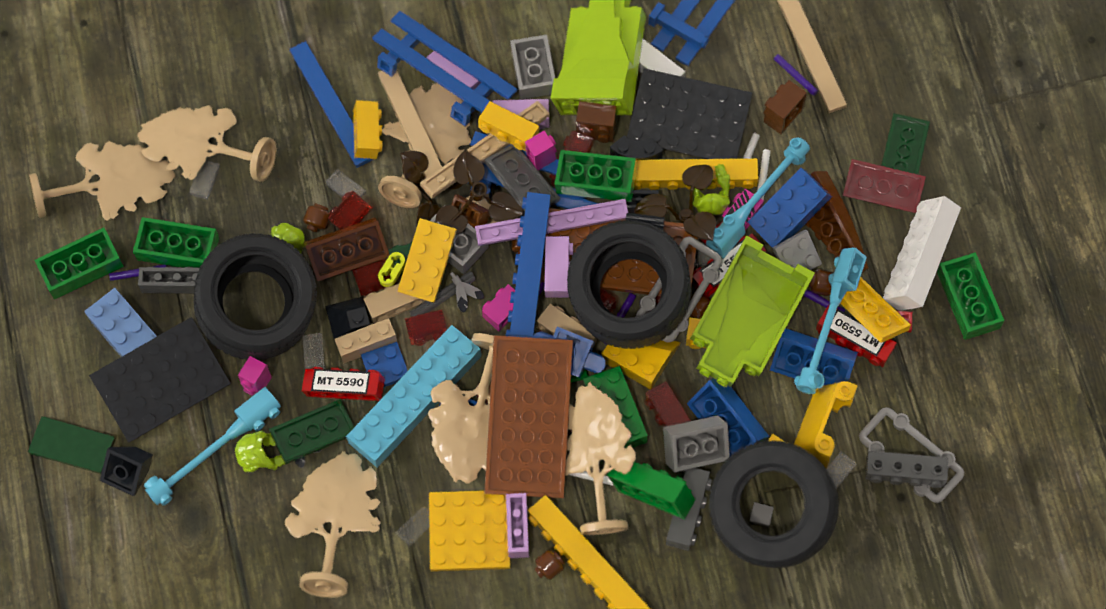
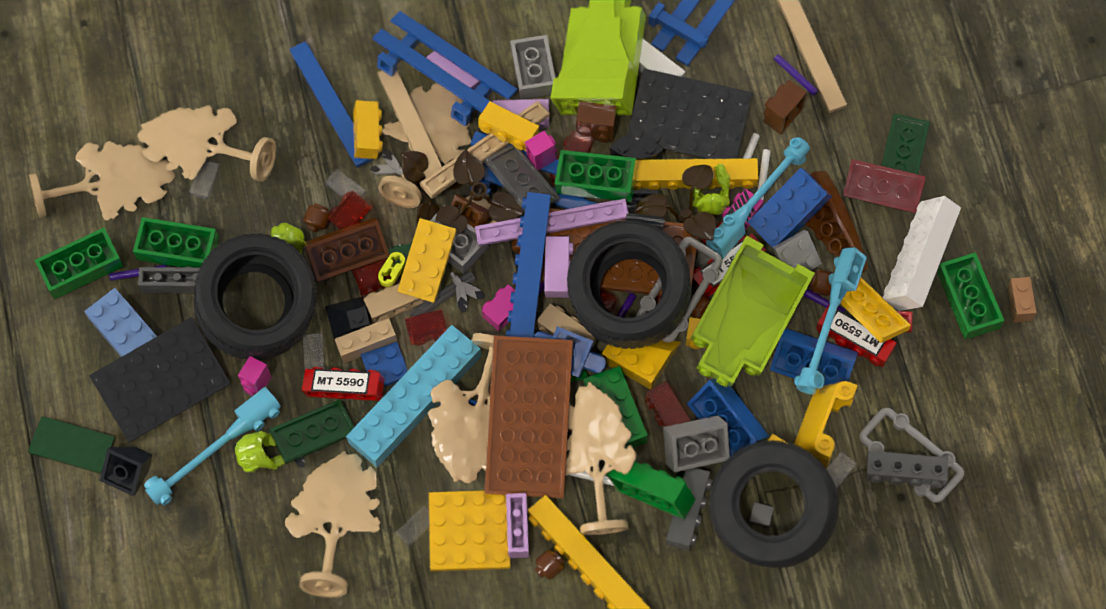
(392, 168): none -> light grey piece
(1021, 299): none -> medium nougat brick

